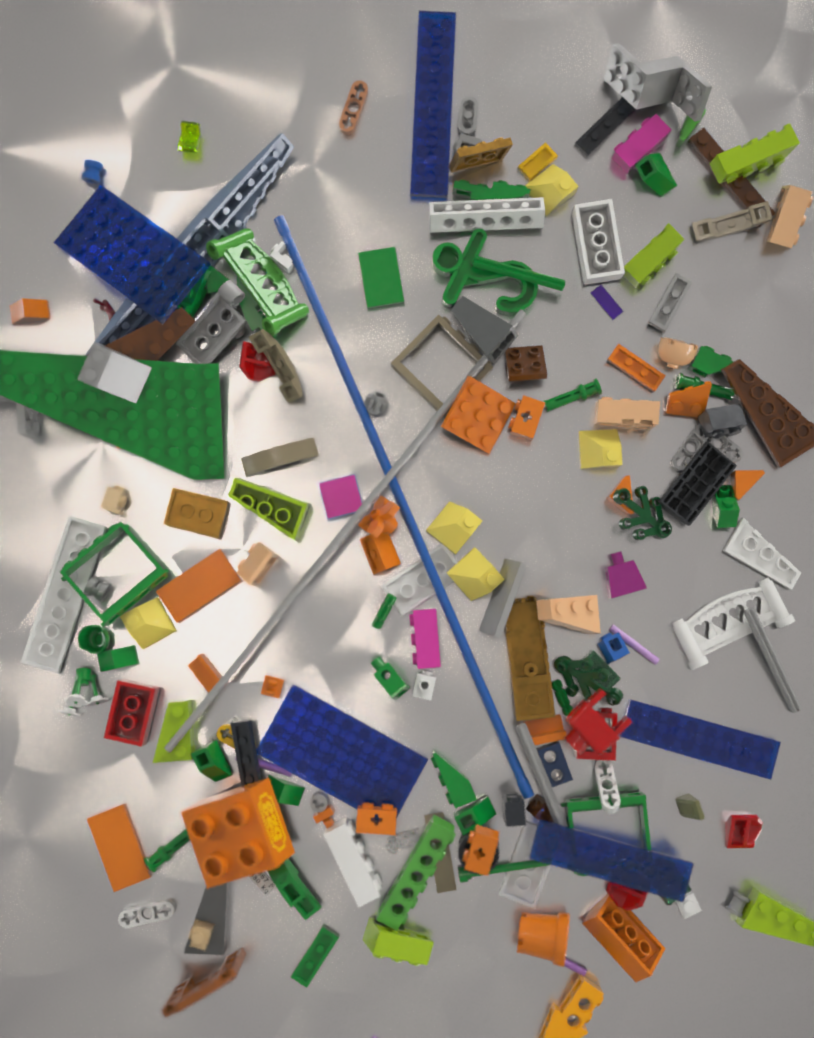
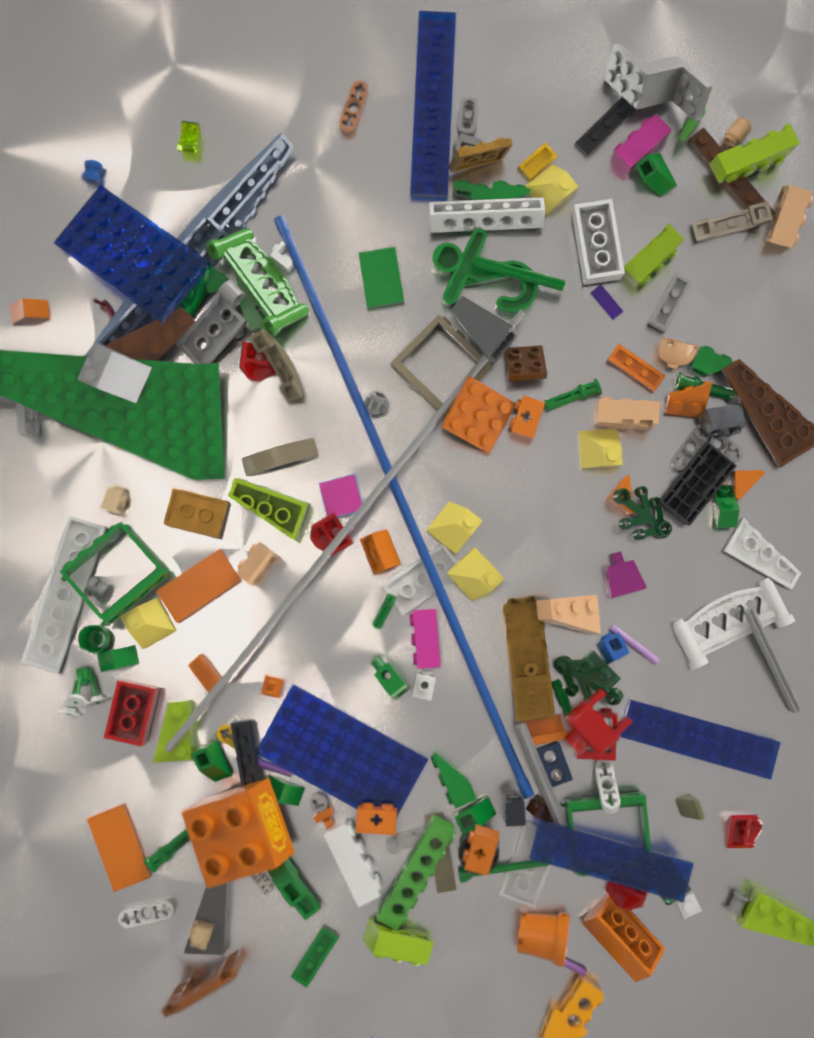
(325, 531): none -> red slope
(380, 518): orange plant -> none
(503, 598): light grey tile -> none
(737, 132): none -> light nougat brick

